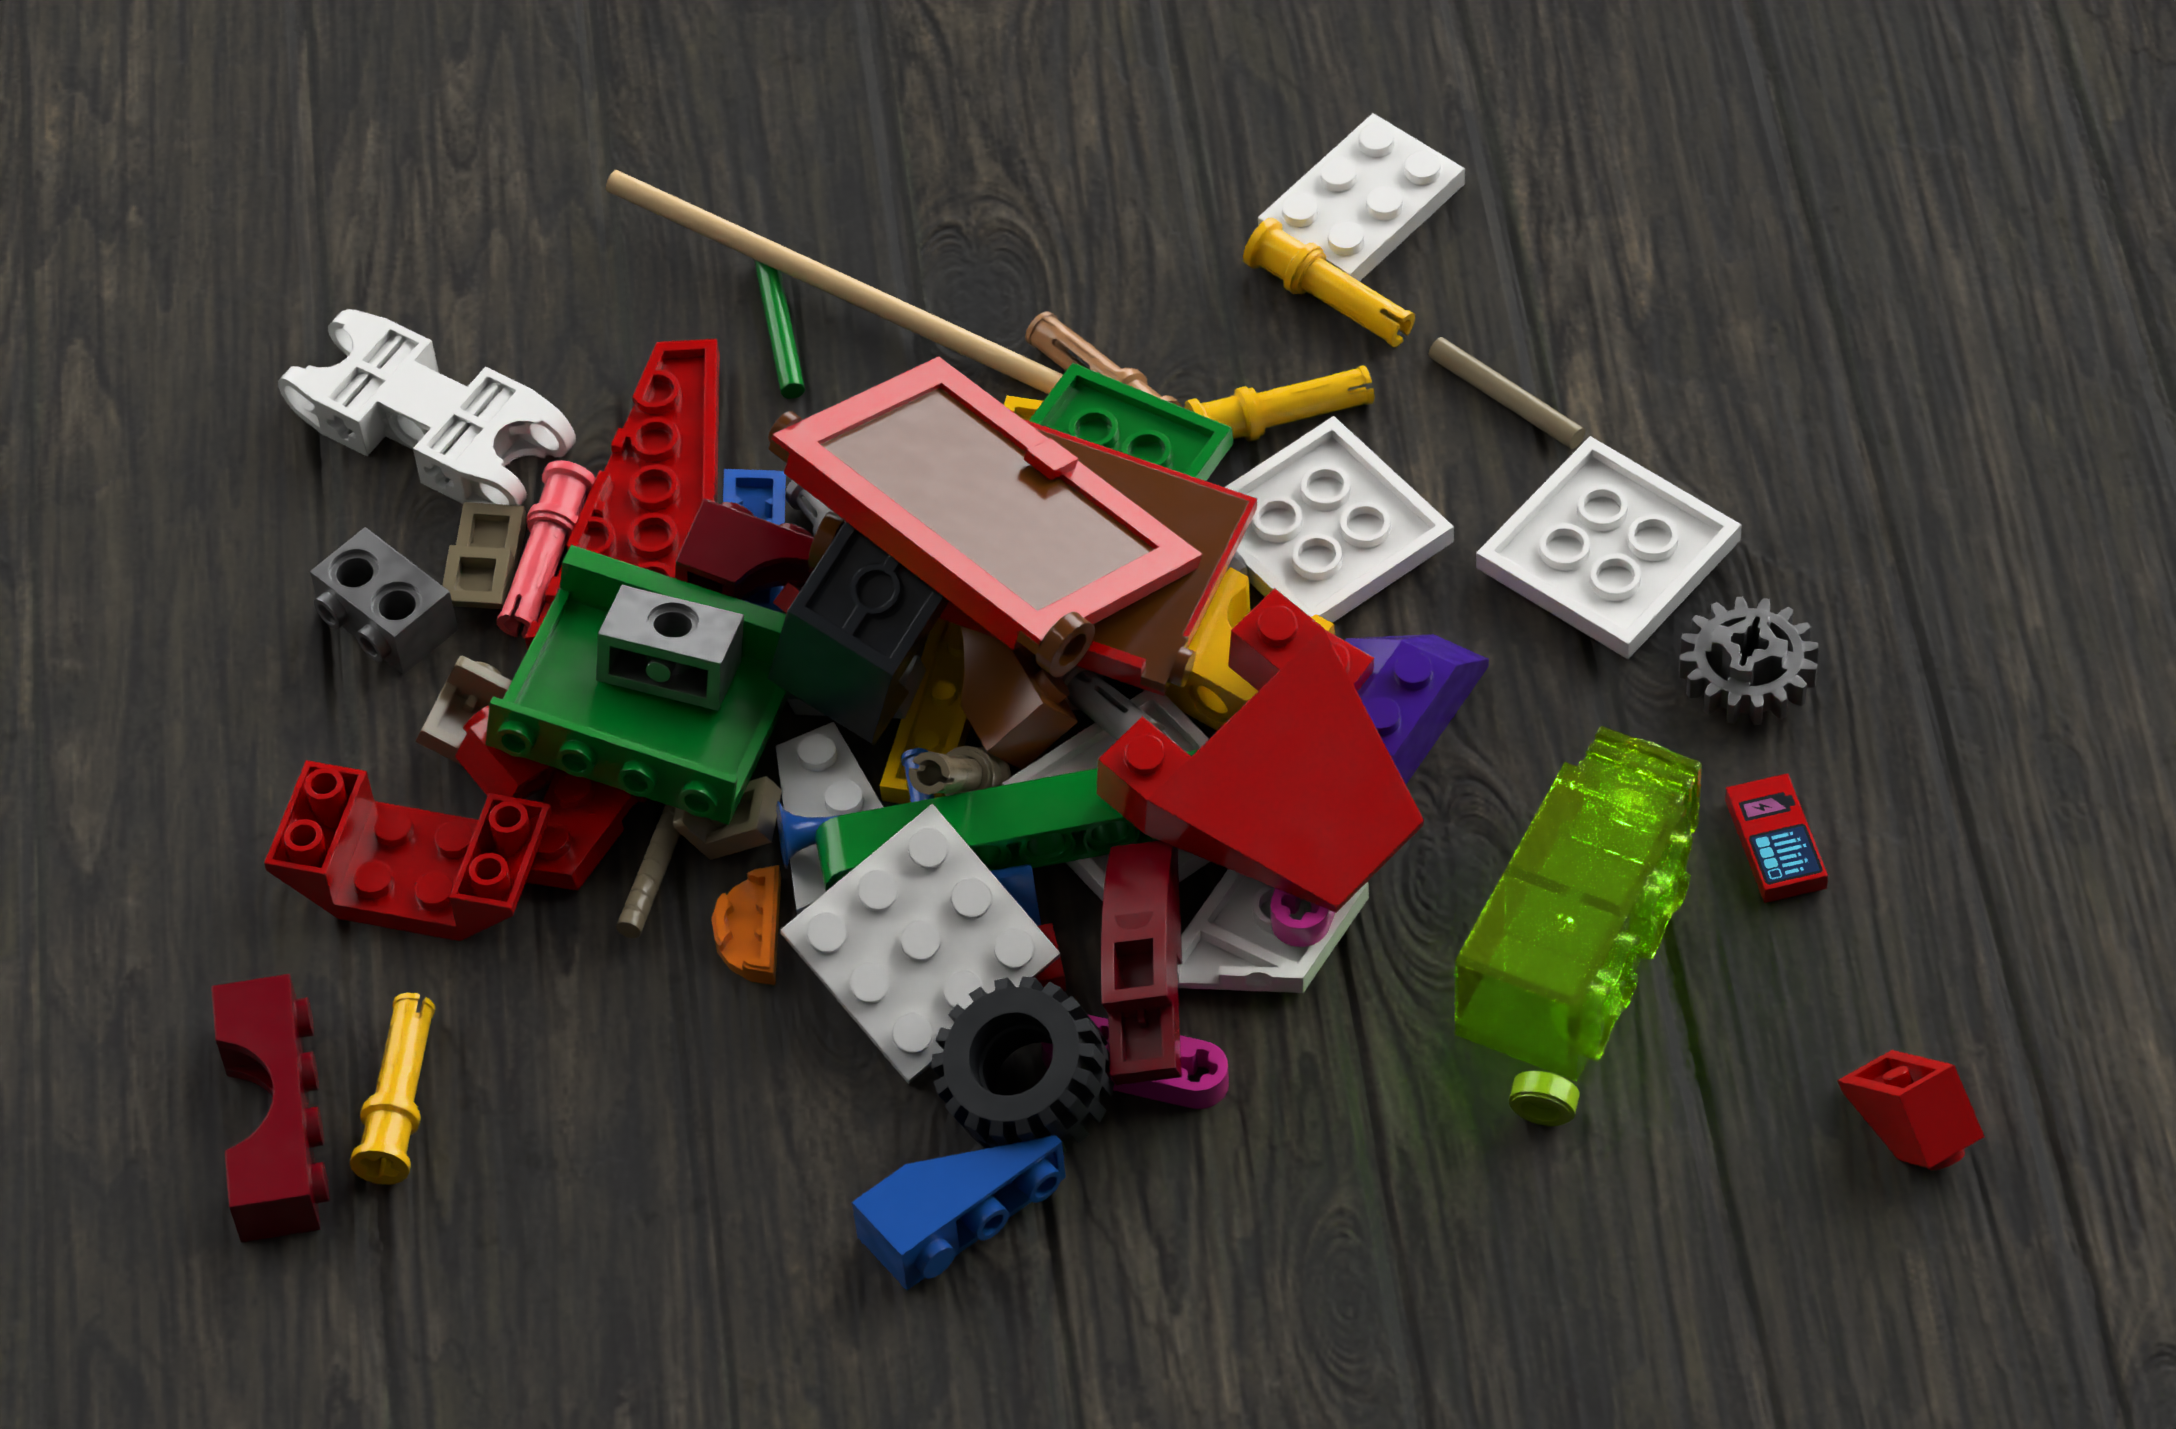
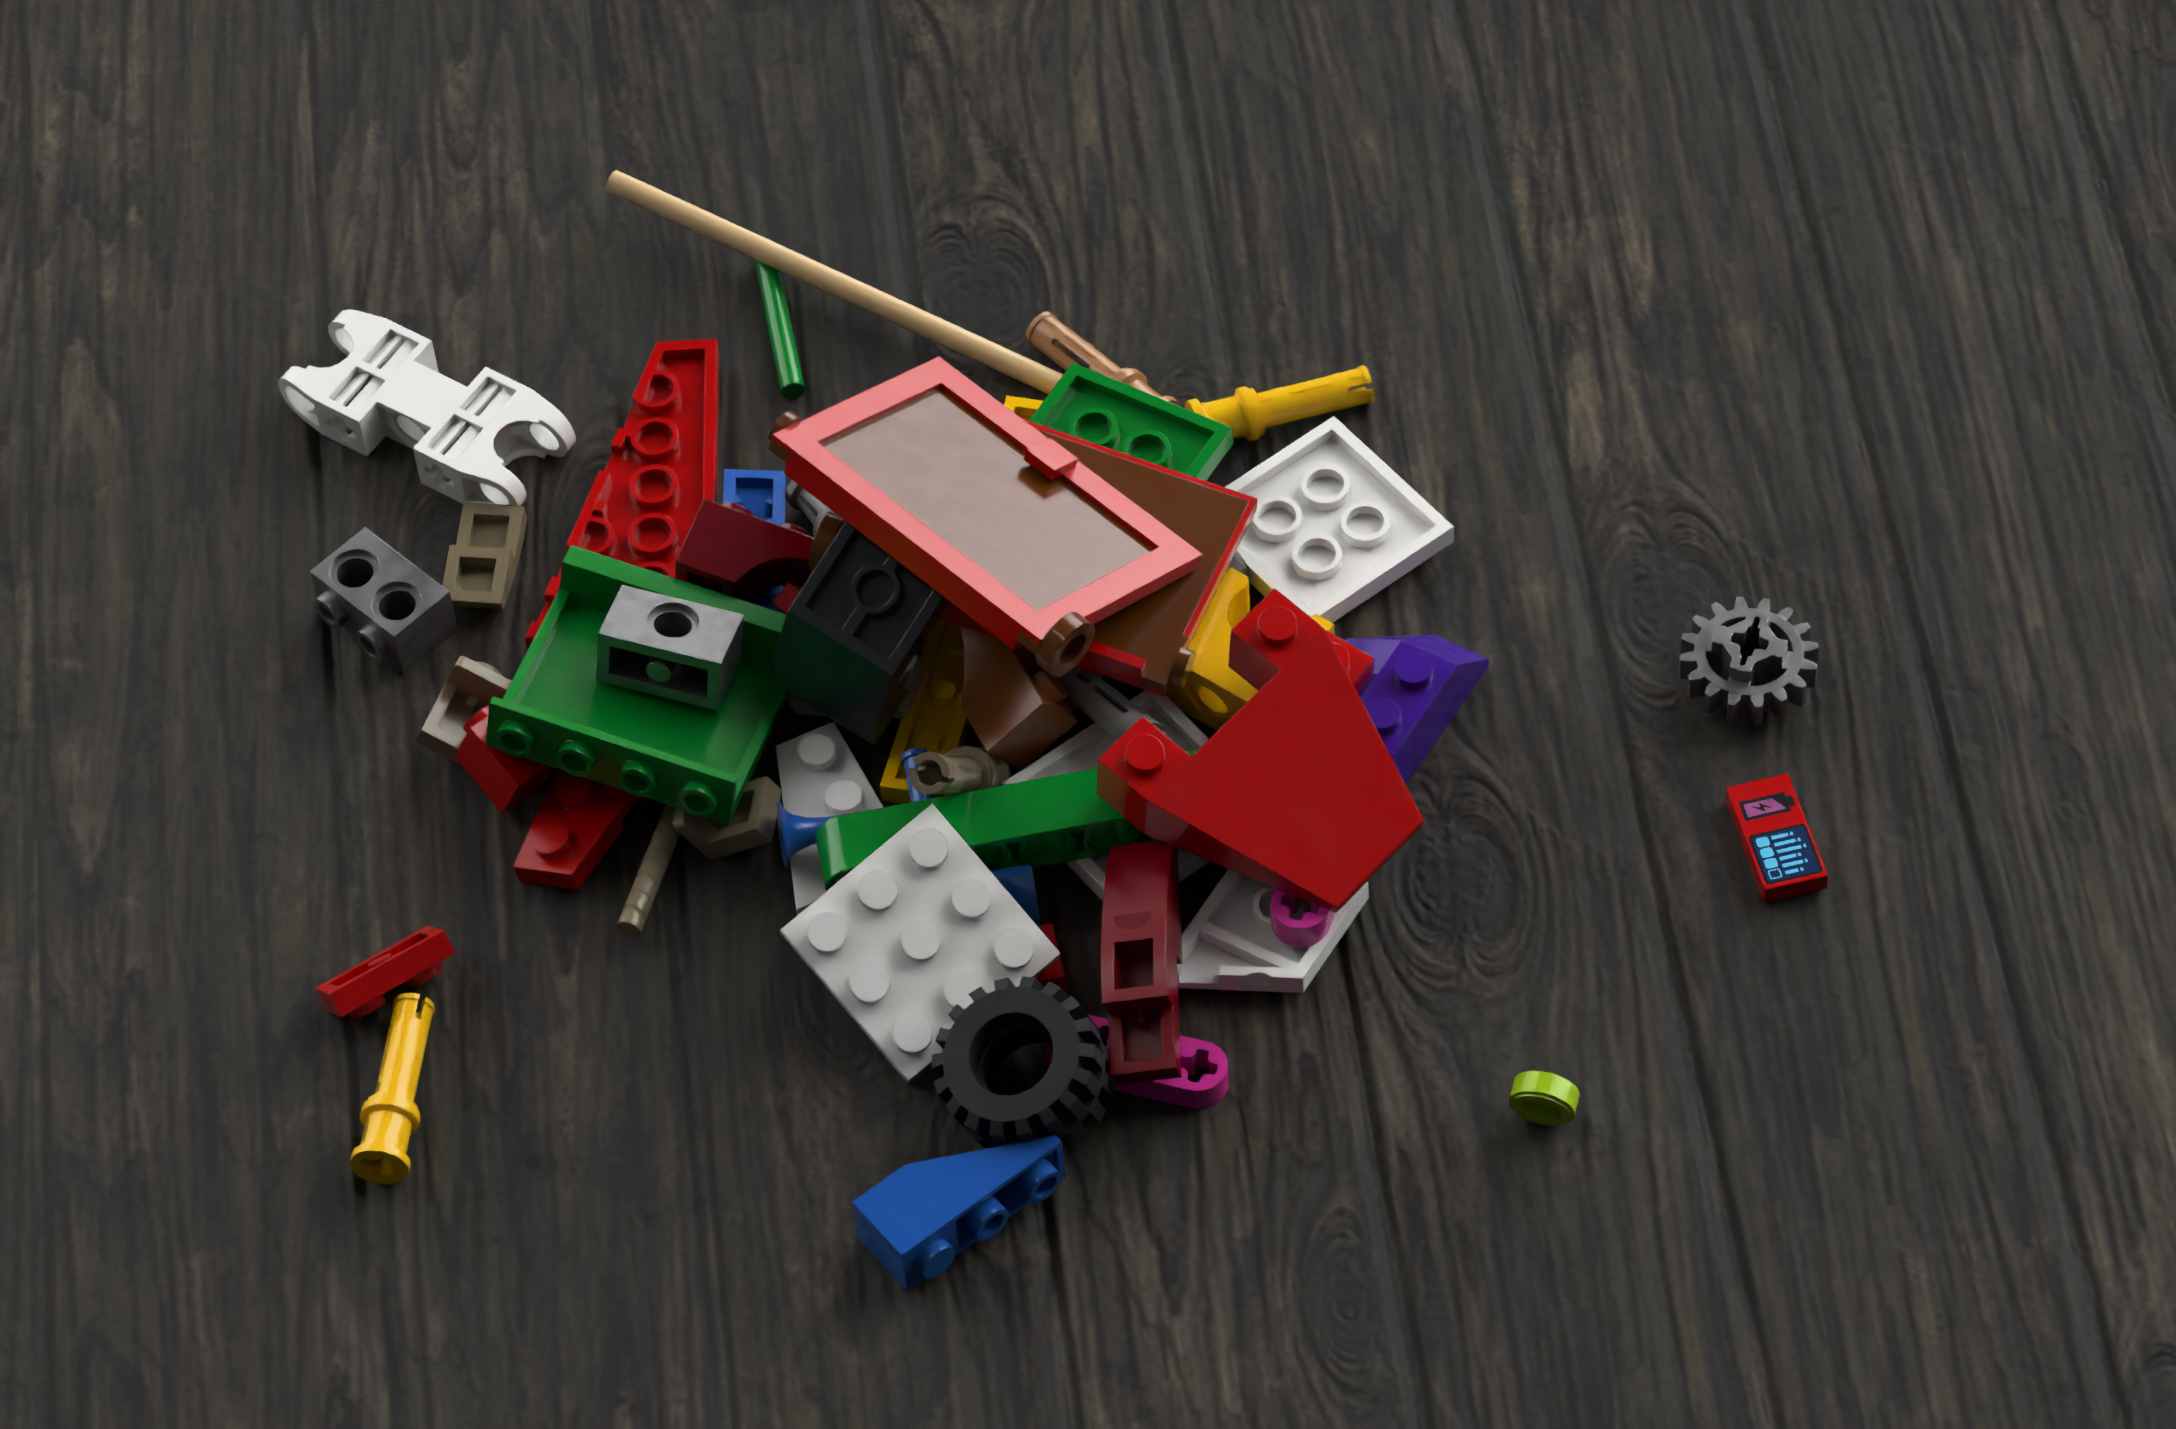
(272, 1171): dark red arch -> none
(403, 862): red slope -> none
(407, 961): none -> red plate
(550, 528): coral pin -> none
(748, 925): orange tile -> none
(1306, 270): yellow pin -> none
(1367, 196): white plate -> none
(1507, 393): dark tan bar -> none
(1580, 905): clear neon green piece -> none
(1608, 547): white plate -> none
(1915, 1108): red slope -> none

